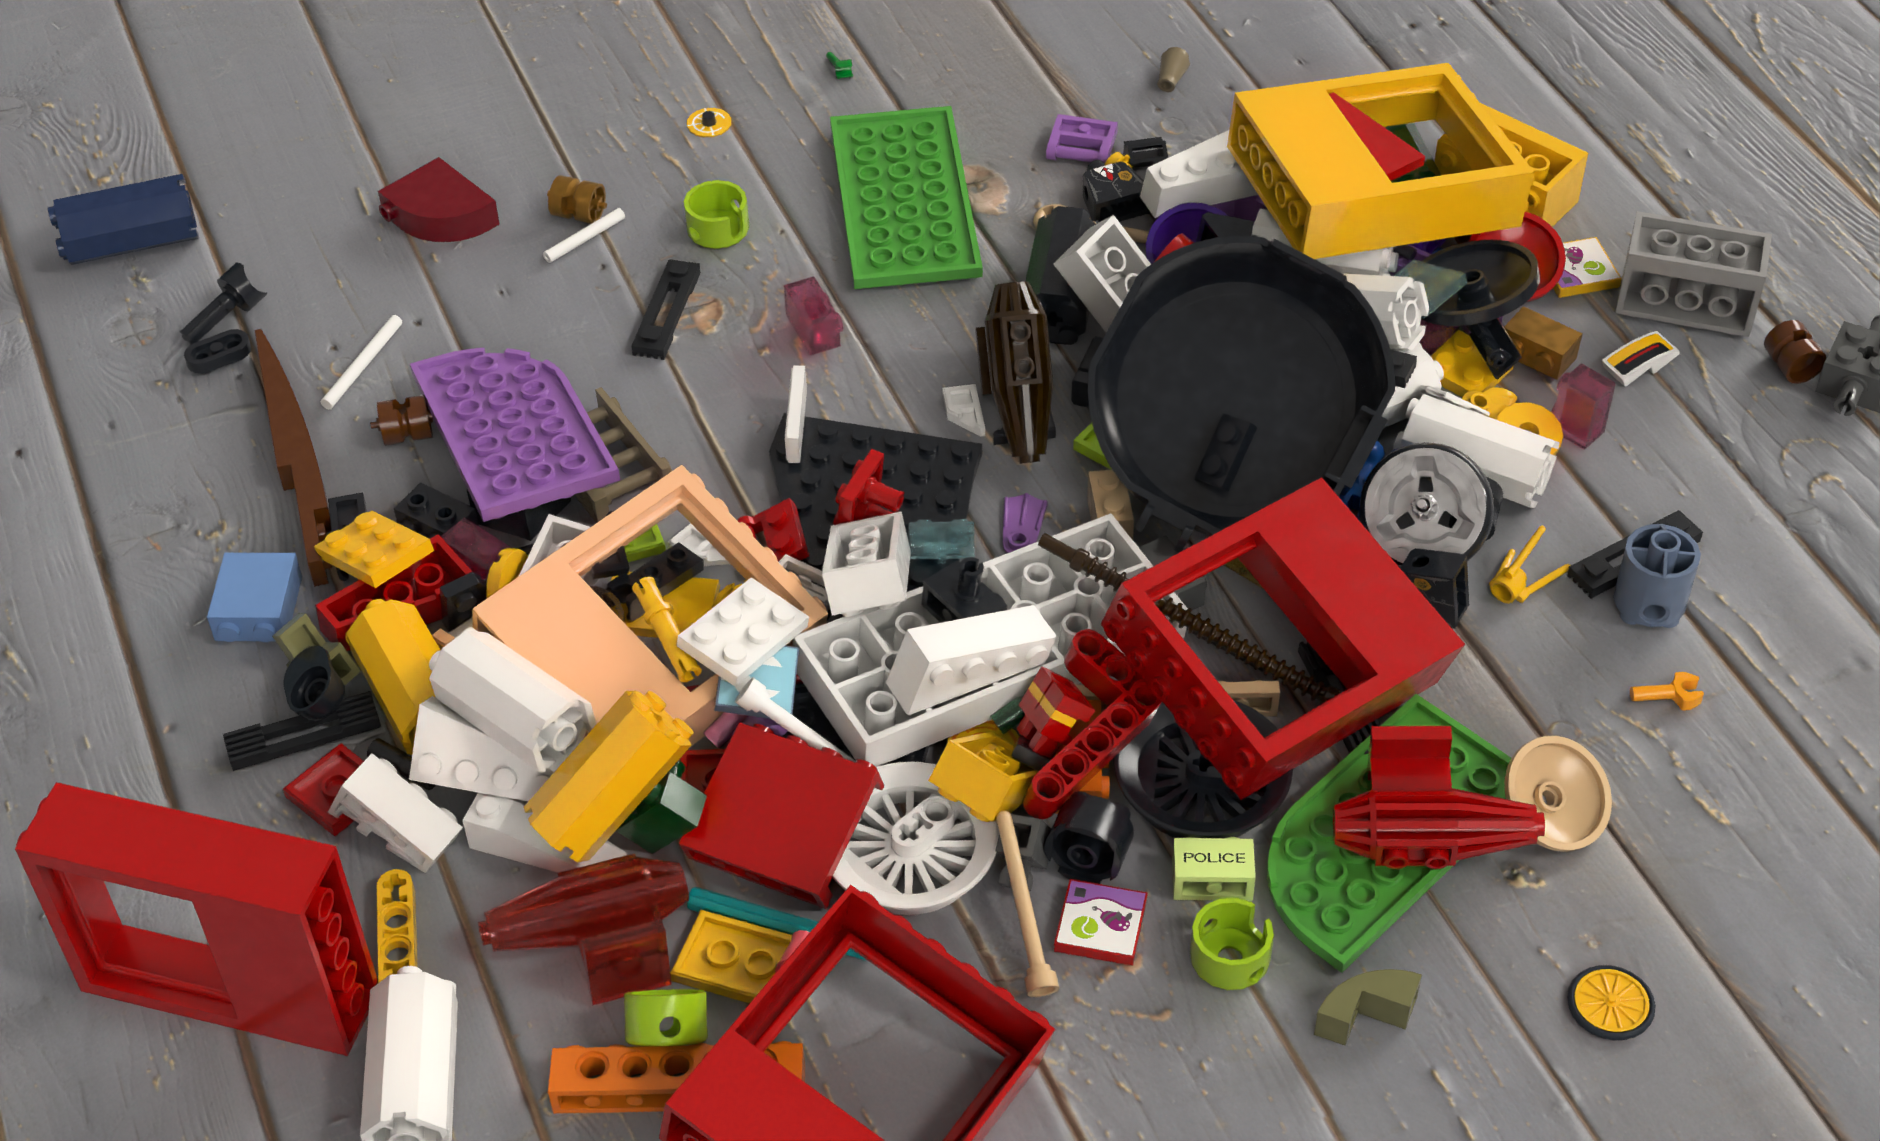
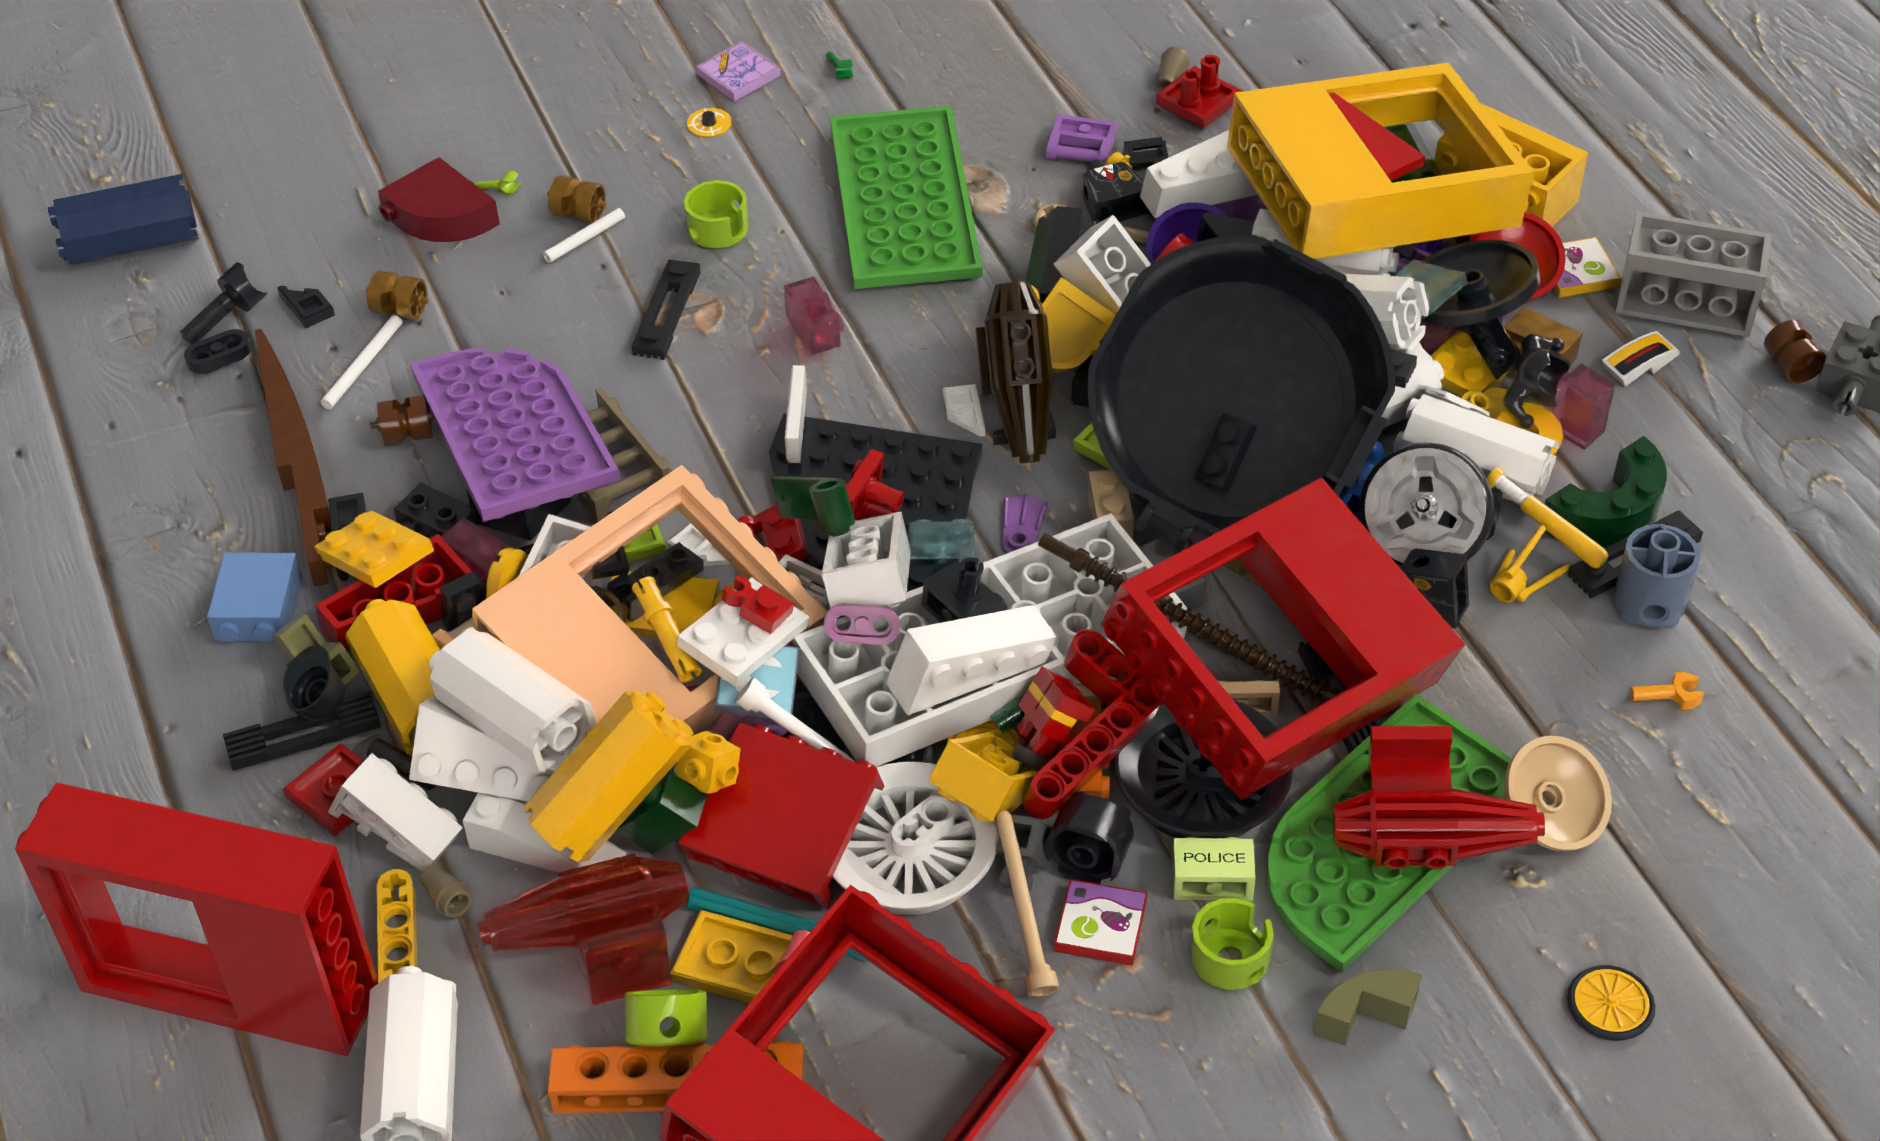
(307, 305): none -> black tile
(397, 295): none -> pearl gold wheel
(447, 893): none -> dark tan cone
(505, 185): none -> lime hand
(709, 762): none -> yellow brick
(738, 71): none -> lavender tile
(761, 606): none -> red plate
(815, 500): none -> dark green door
(861, 627): none -> plate
(1074, 325): none -> yellow piece
(1199, 94): none -> red plate
(1536, 376): none -> black piece
(1557, 526): none -> yellow piece
(1617, 513): none -> dark green brick

